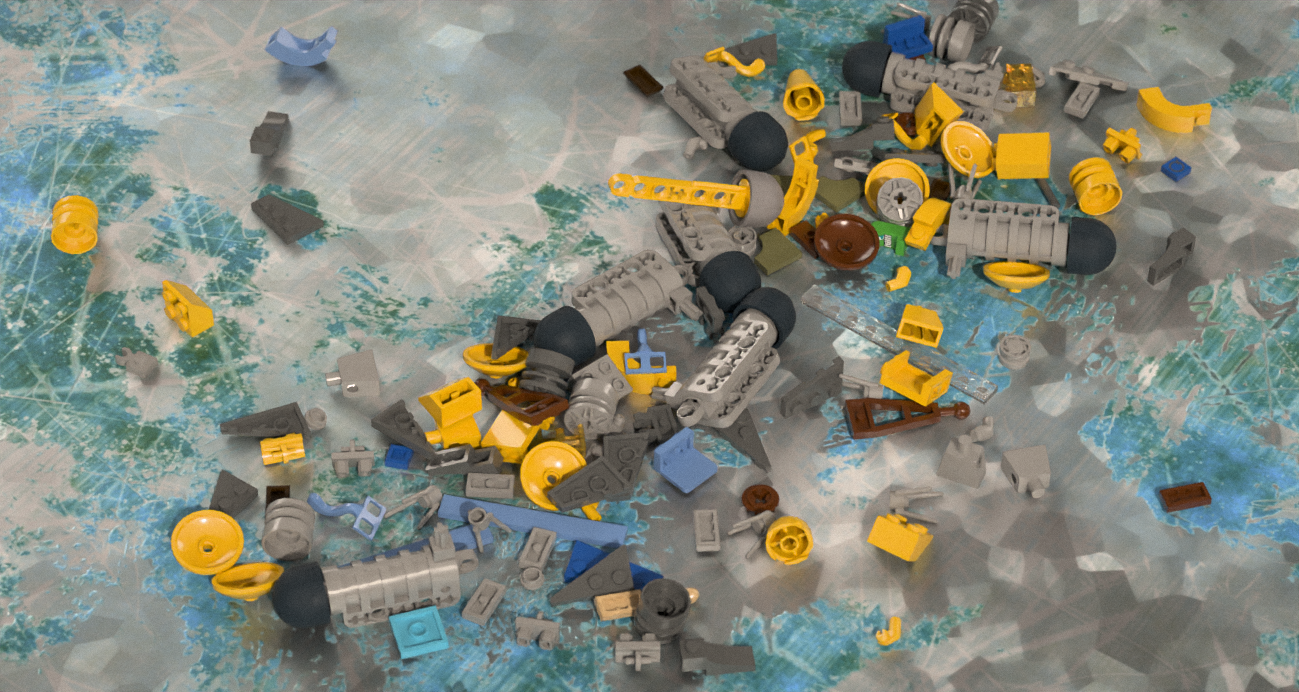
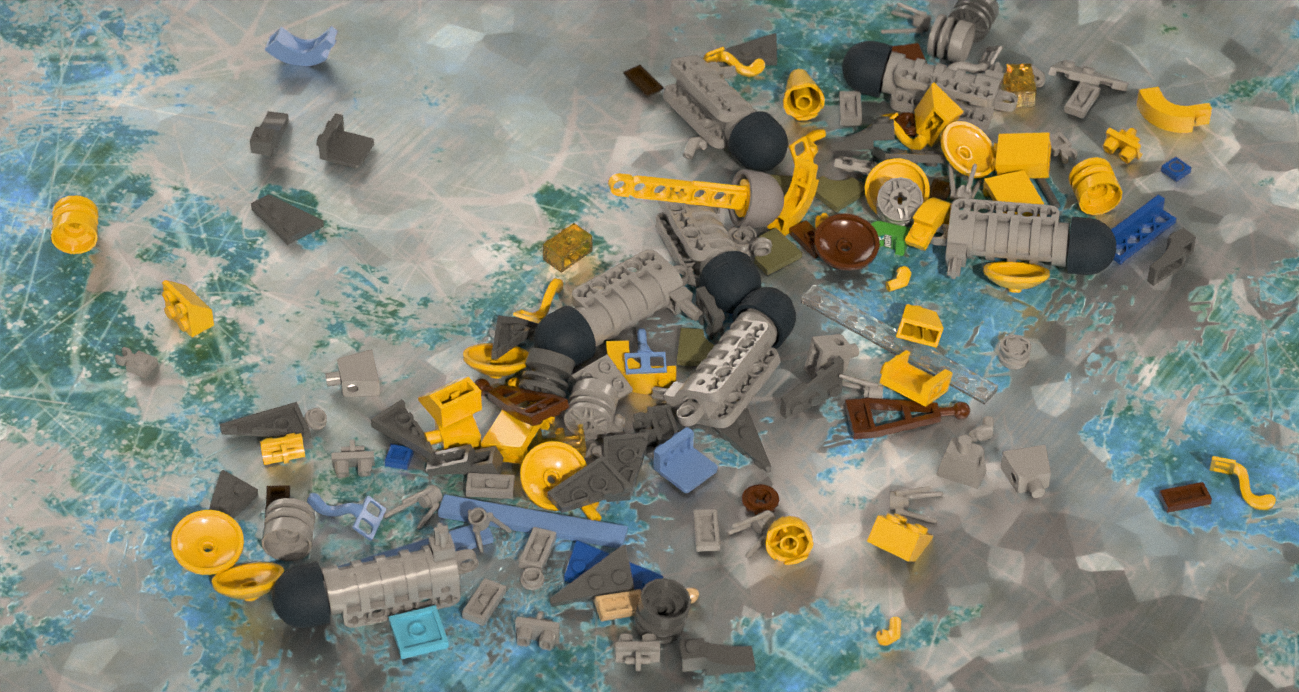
(343, 146): none -> dark grey bracket
(555, 286): none -> yellow piece
(567, 247): none -> clear yellow brick
(692, 347): none -> olive tile
(761, 246): none -> light grey plate
(825, 349): none -> light grey torso
(908, 37): blue bracket -> none
(1012, 188): none -> yellow panel
(1062, 146): none -> light grey plate
(1142, 218): none -> blue fence
(1257, 502): none -> yellow piece

